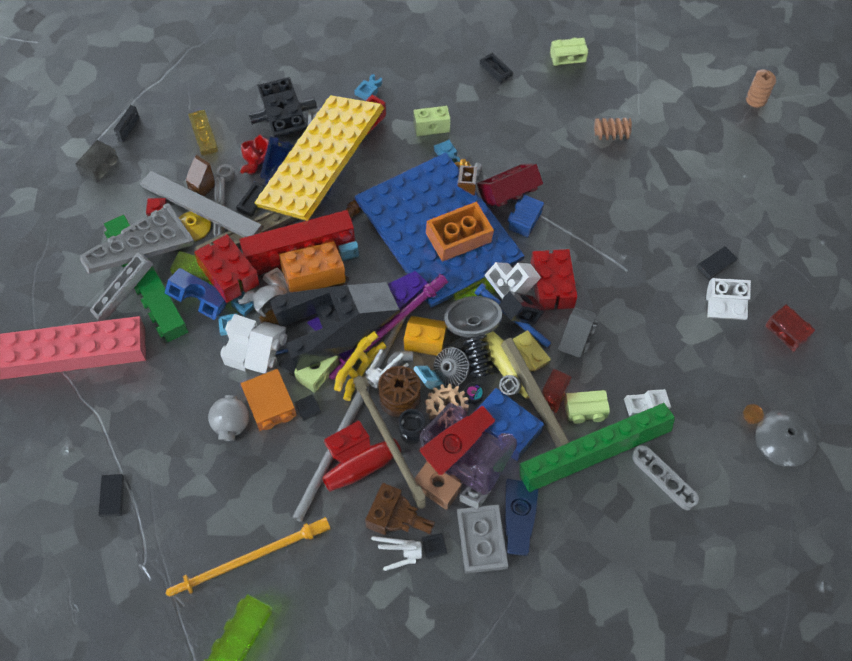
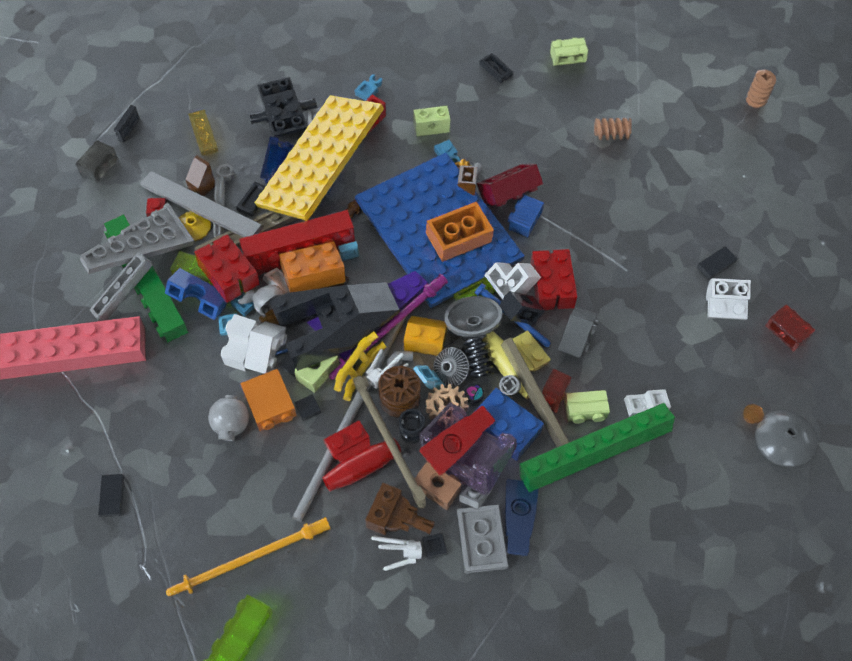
(254, 154): red hair -> none
(668, 474): light grey beam -> none

